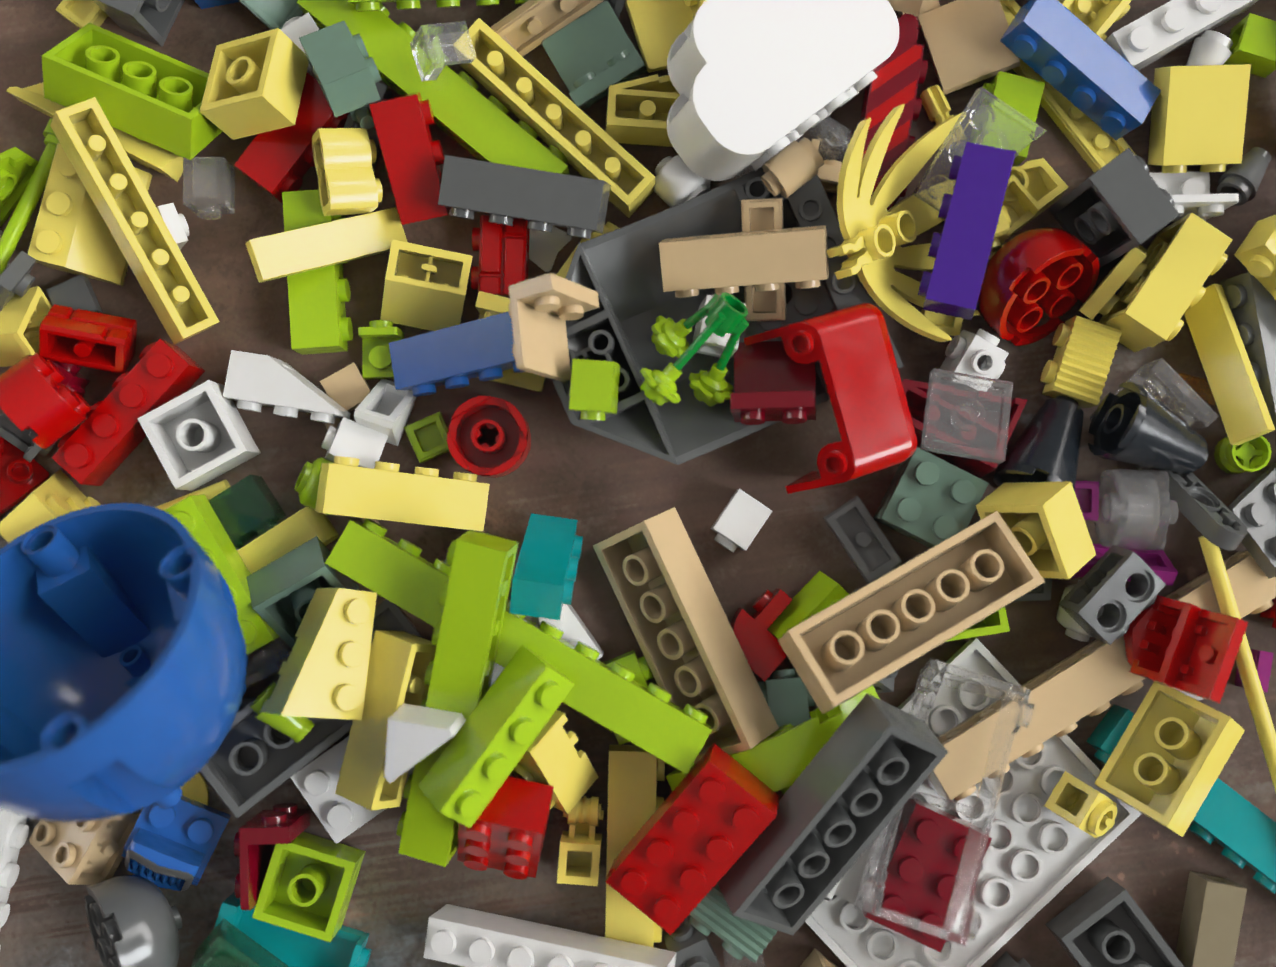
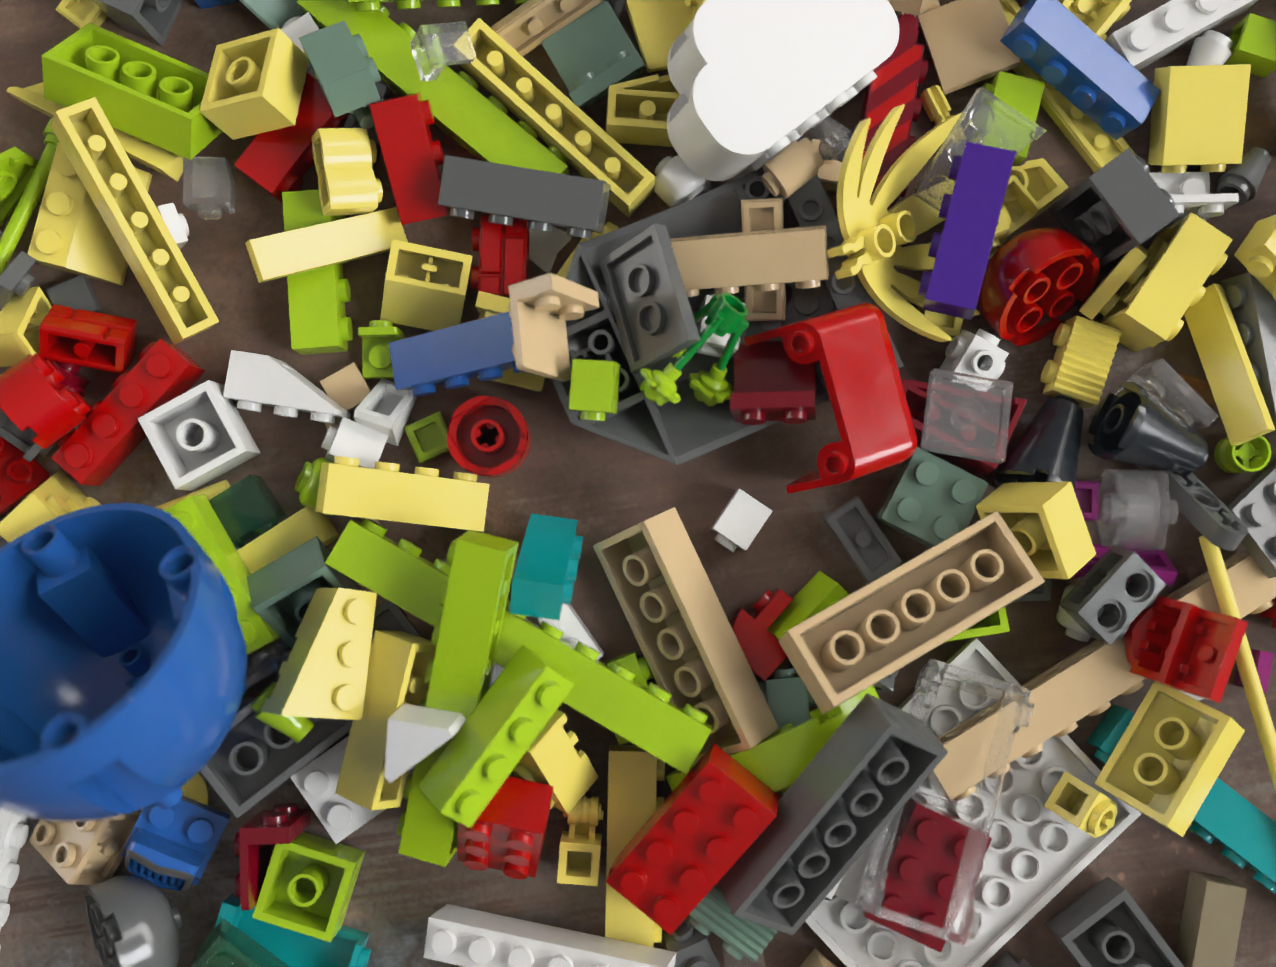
(649, 299): none -> dark grey plate

